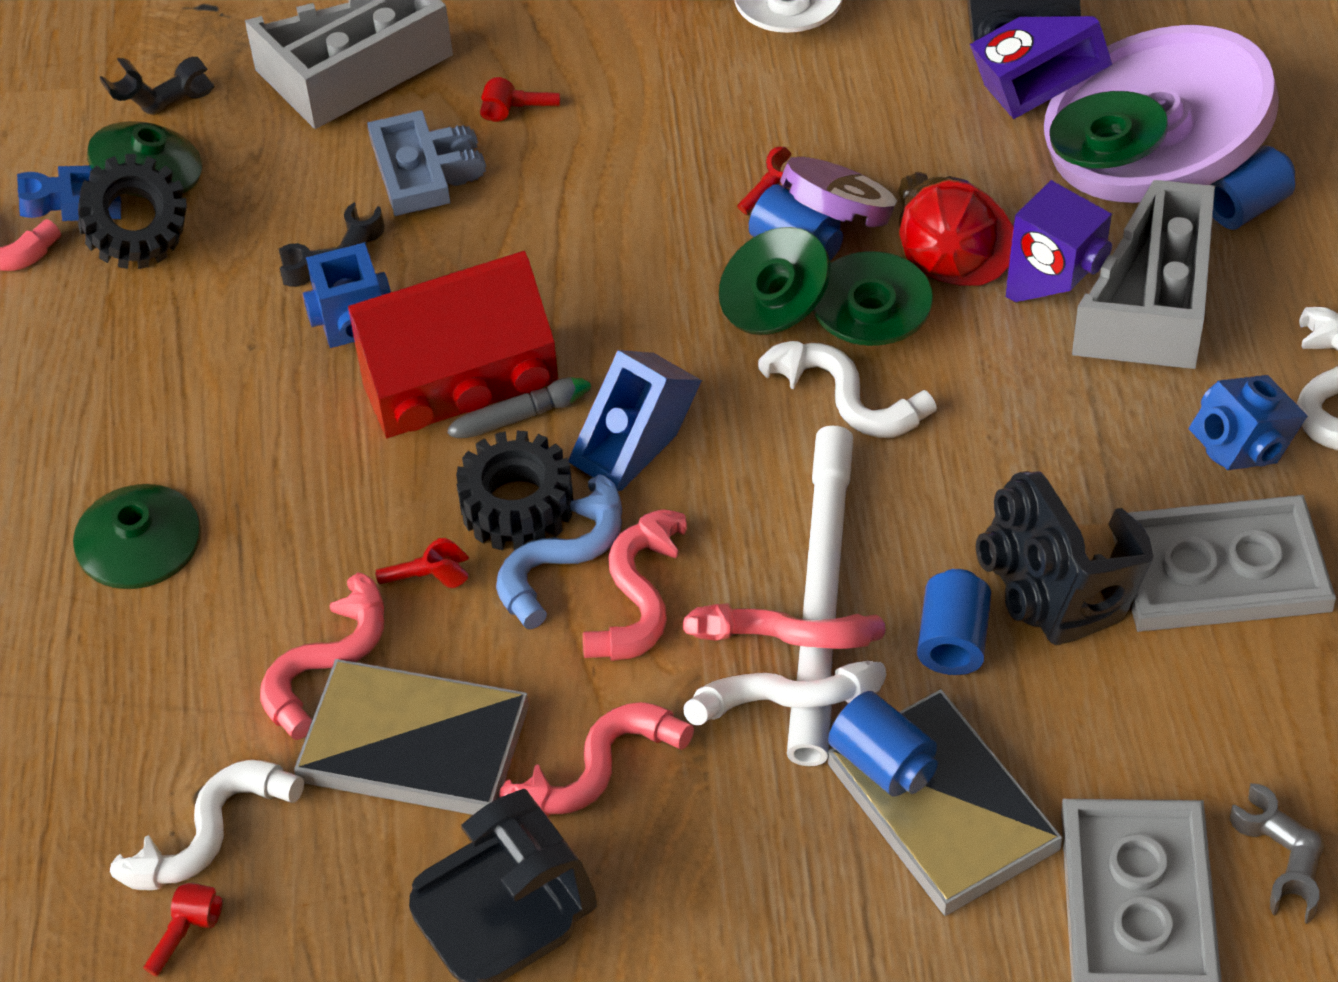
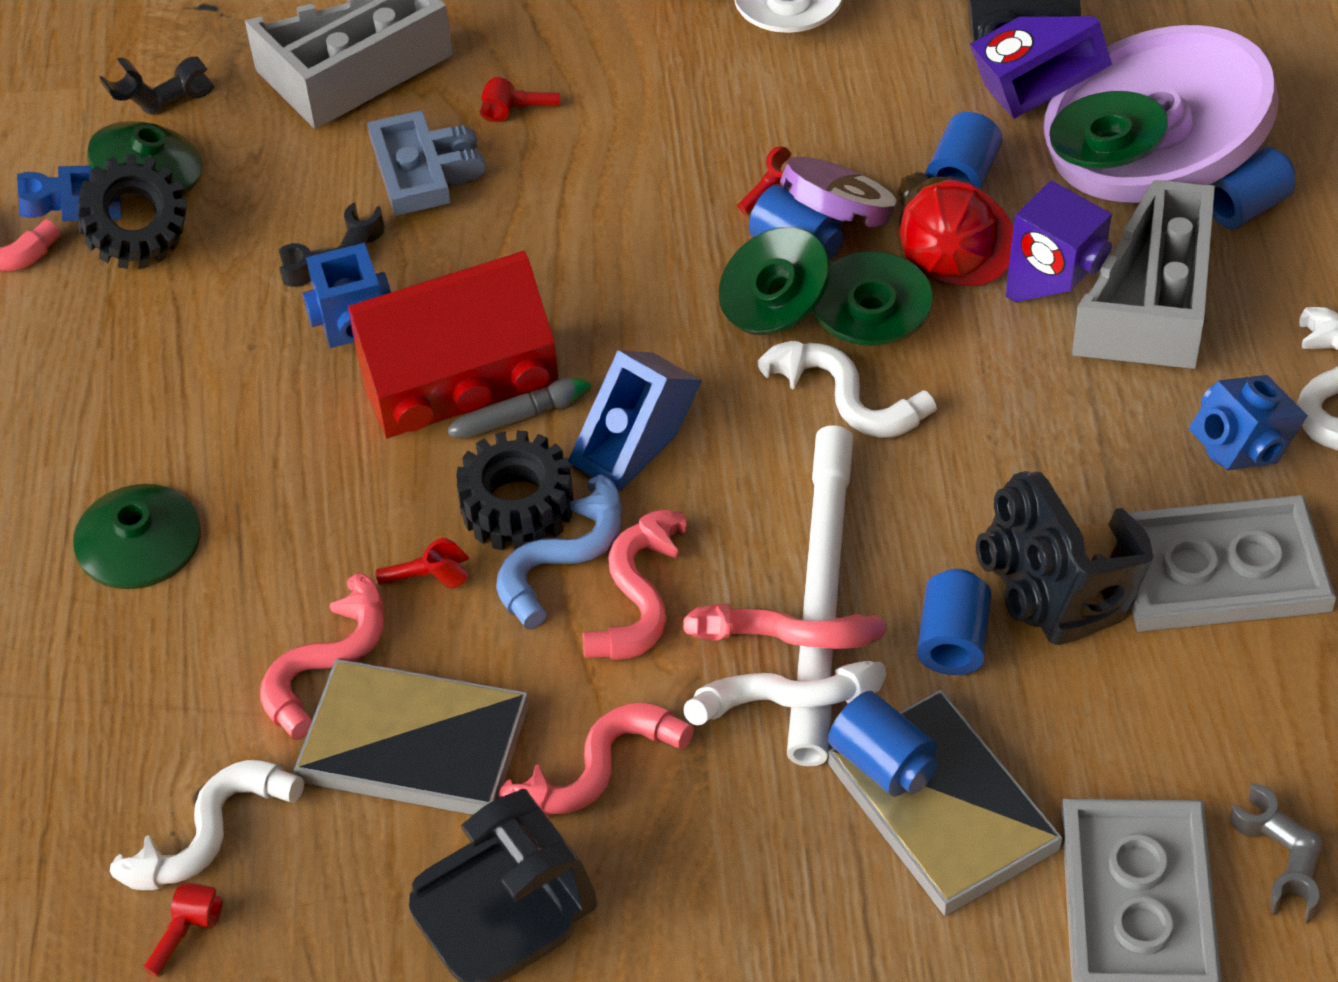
(966, 149): none -> blue brick

